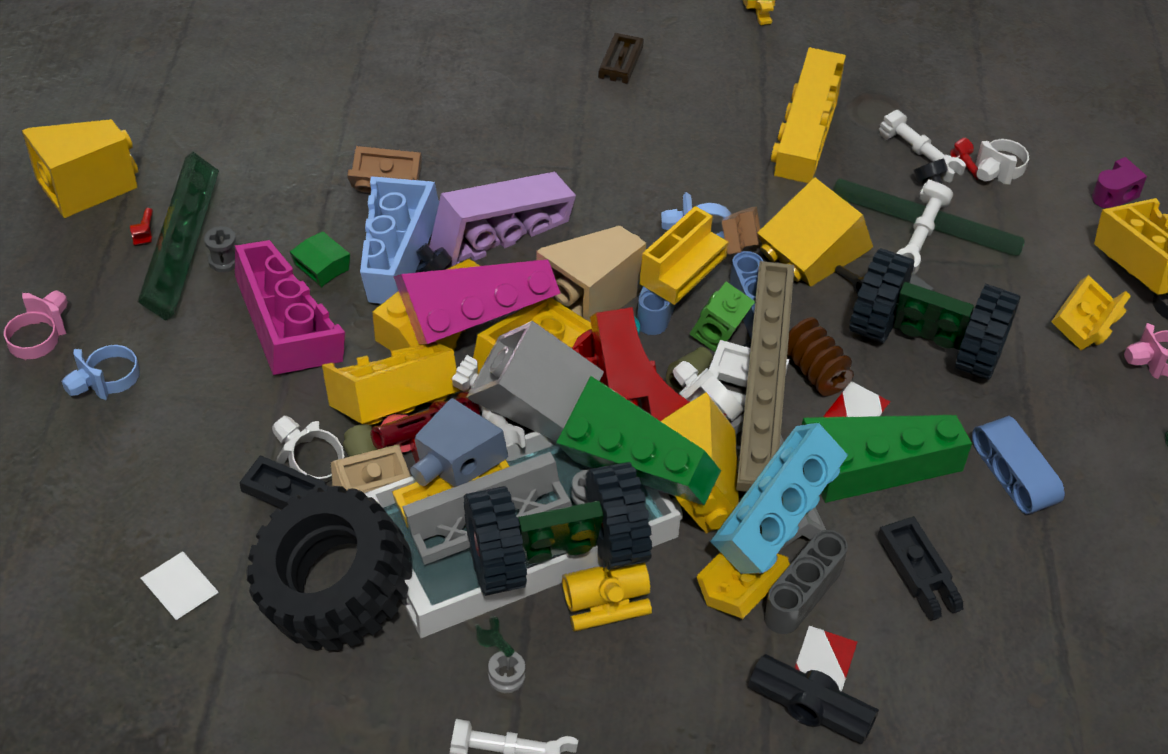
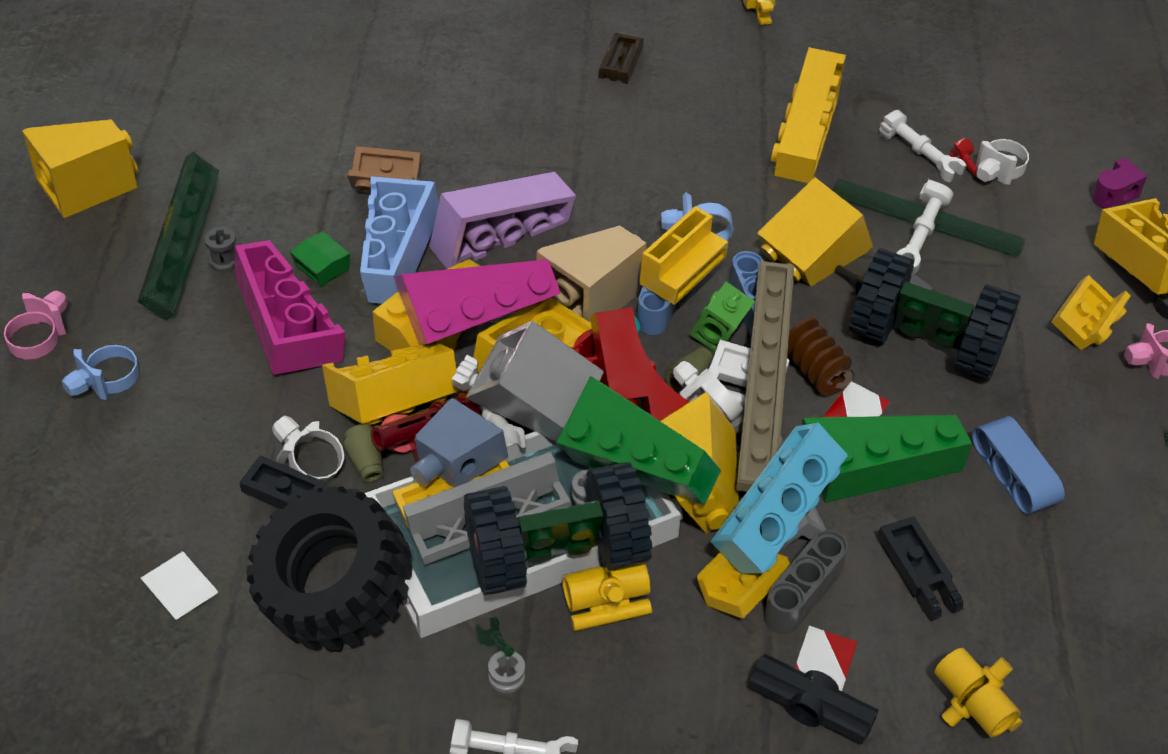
(141, 232): red hand -> none
(370, 469): tan slope -> none
(432, 260): black tile -> none
(741, 229): medium nougat slope -> none
(931, 171): black tile -> none
(978, 693): none -> yellow pin

